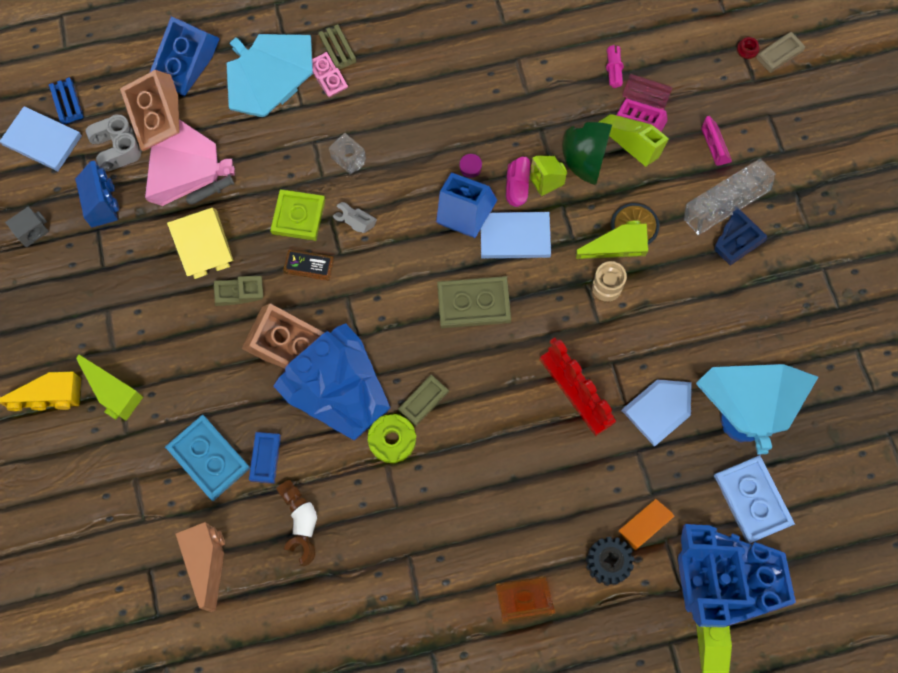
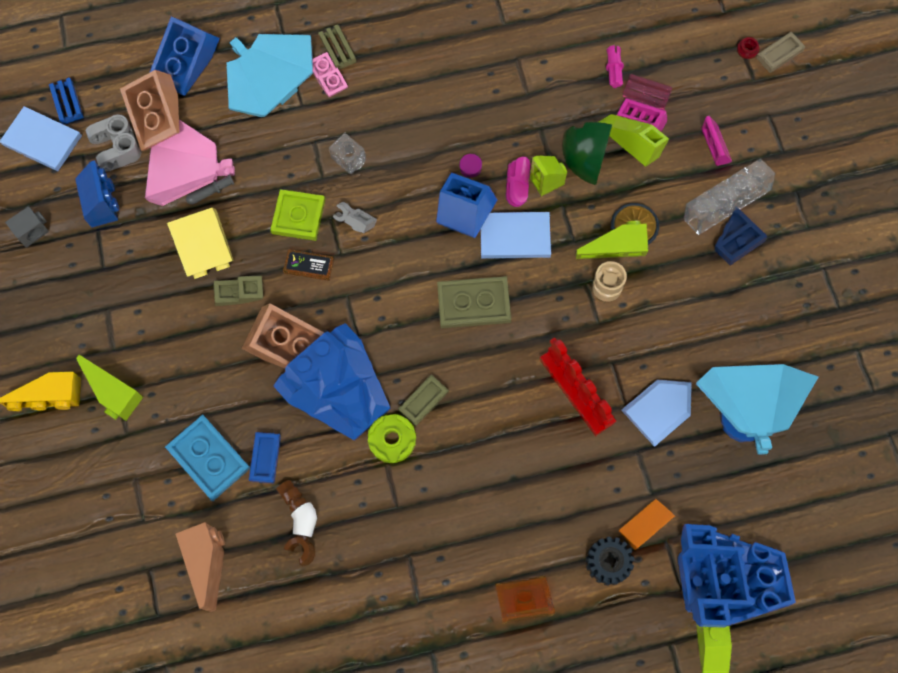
(754, 499): light blue tile -> none

